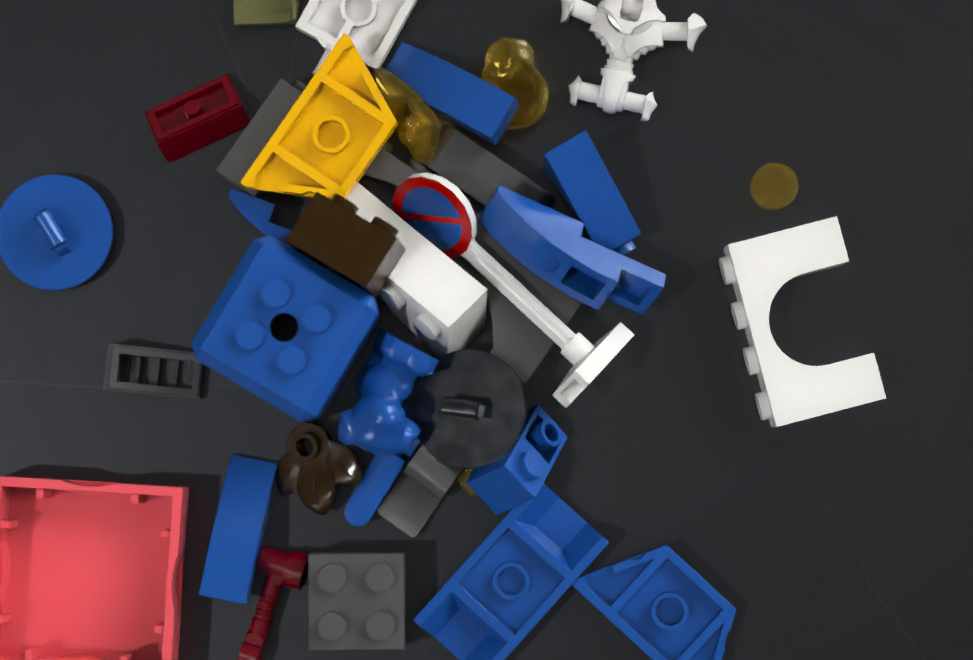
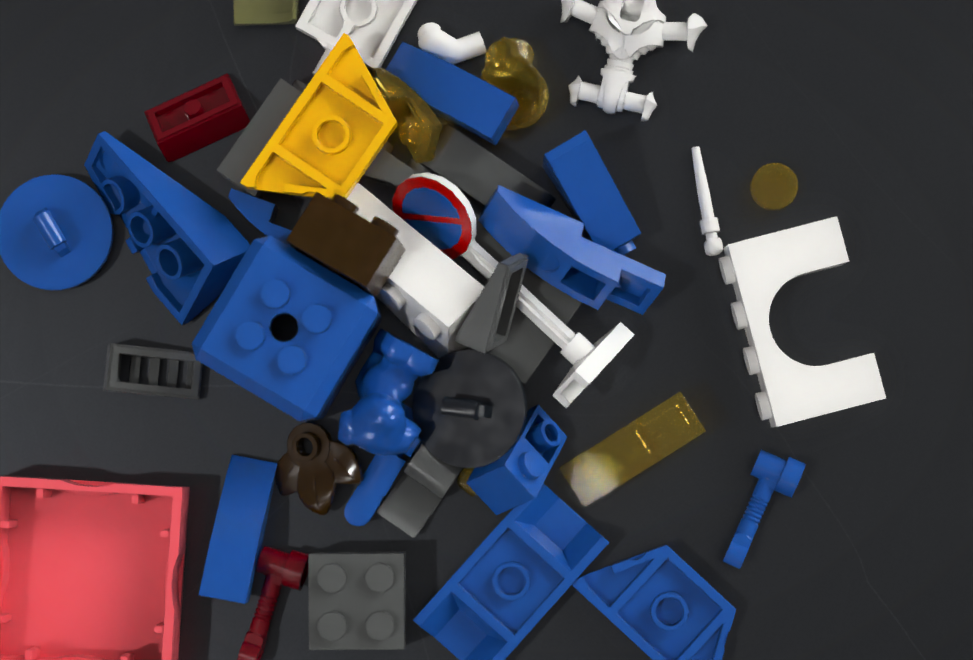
(178, 234): none -> blue wedge
(447, 47): none -> white arm
(493, 312): none -> dark grey slope
(632, 449): none -> clear yellow slope
(709, 223): none -> white piece
(772, 475): none -> blue brick

